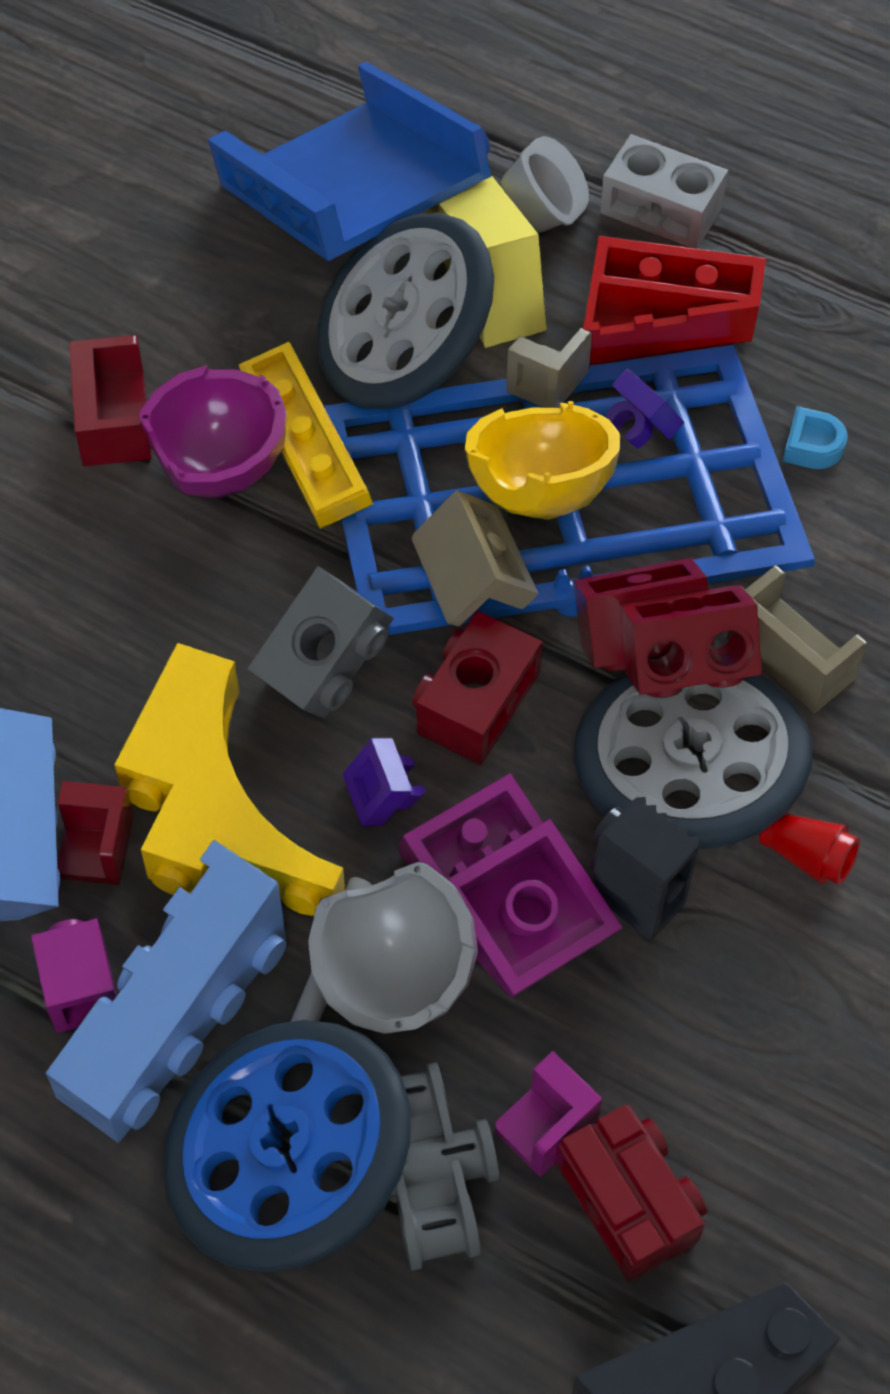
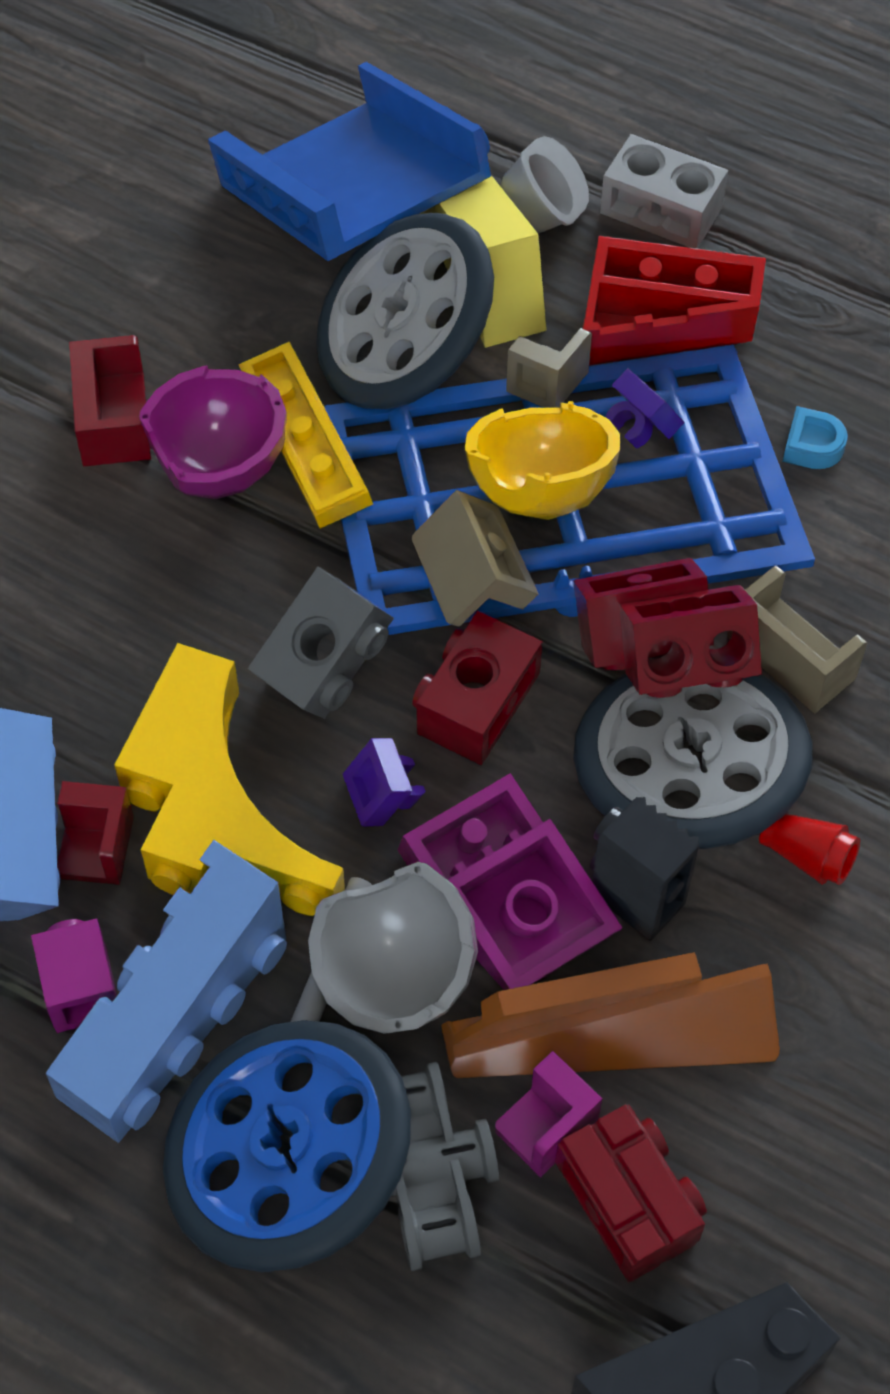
(621, 1021): none -> dark orange wedge

